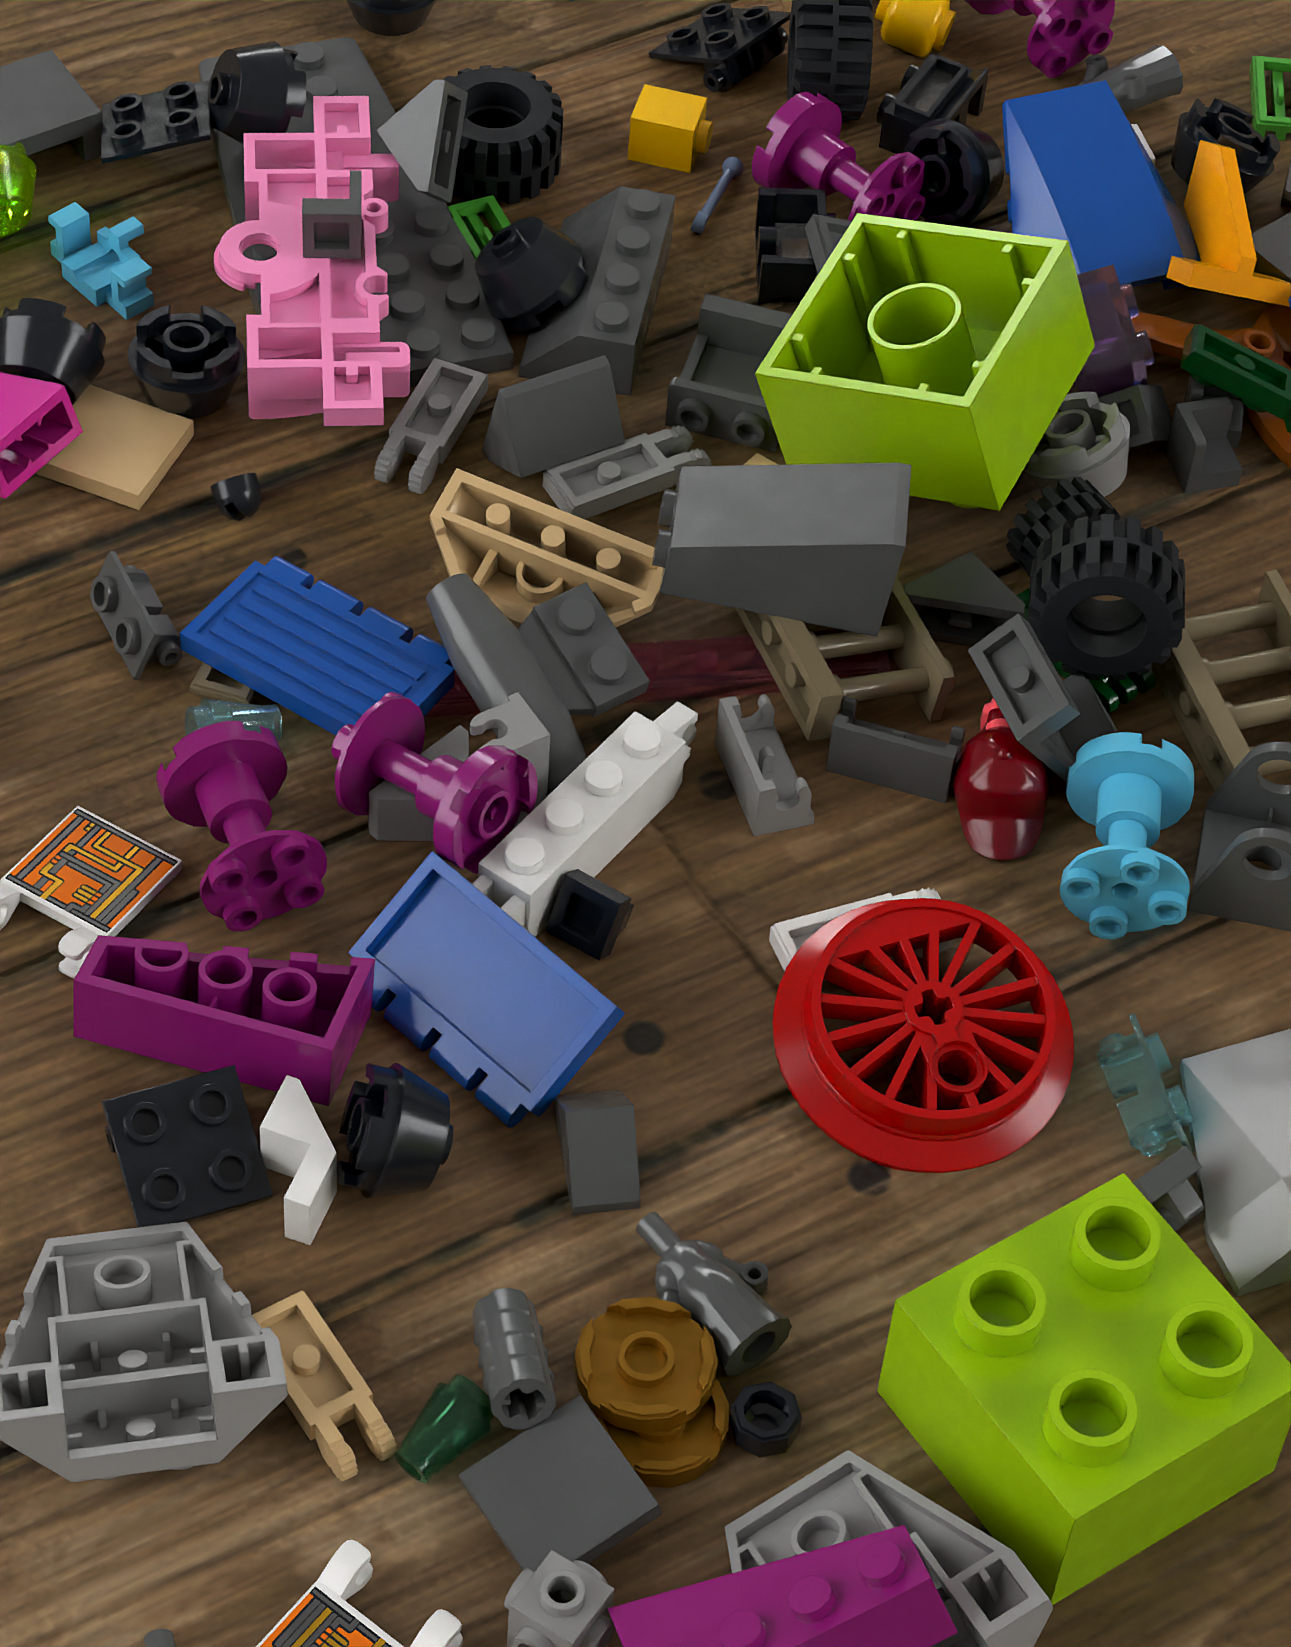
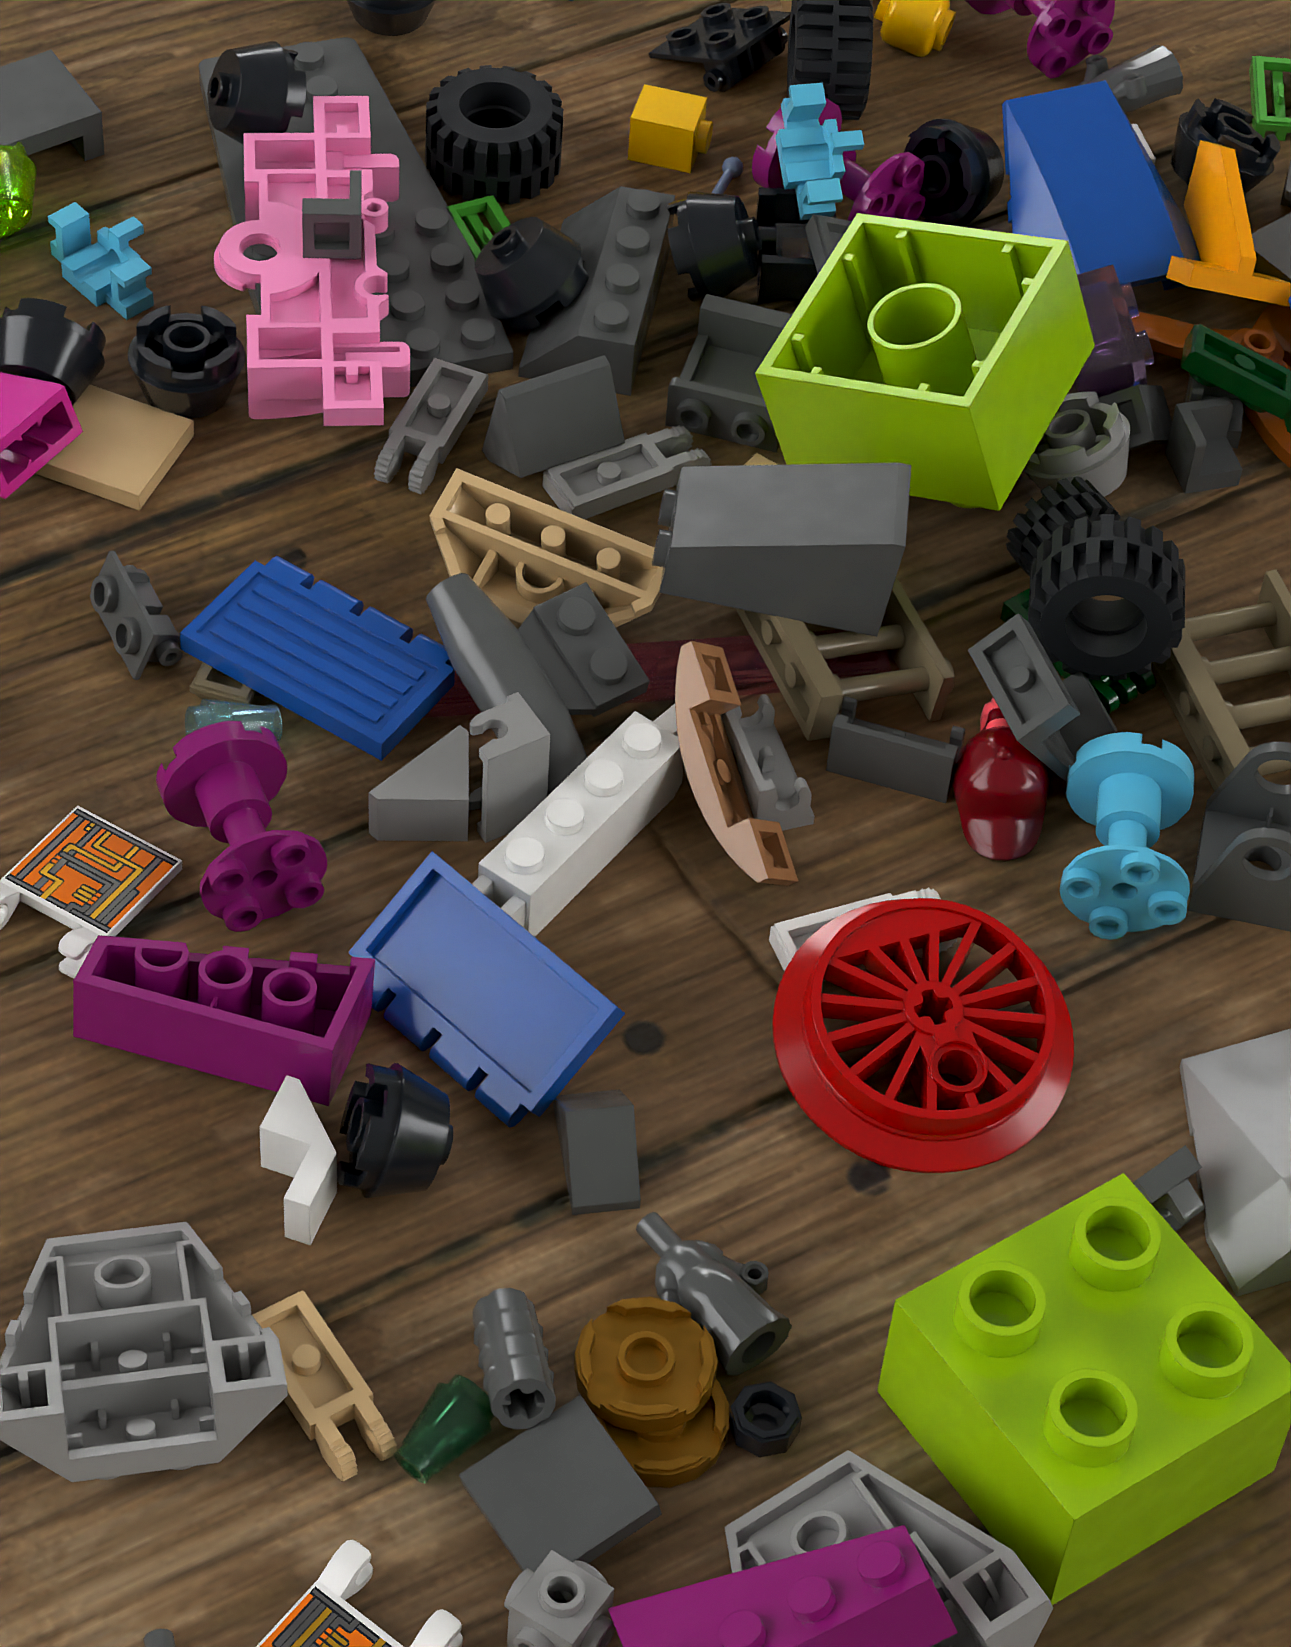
(155, 121): black hinge -> none
(186, 1148): black hinge -> none
(238, 496): black hinge -> none
(428, 137): slope -> none
(468, 800): magenta piece -> none
(589, 914): black tile -> none
(701, 695): none -> medium nougat slope
(714, 243): none -> black cone
(813, 152): none -> medium azure piece
(927, 93): black window -> none
(962, 601): dark grey slope -> none
(1156, 1111): clear light blue hinge -> none

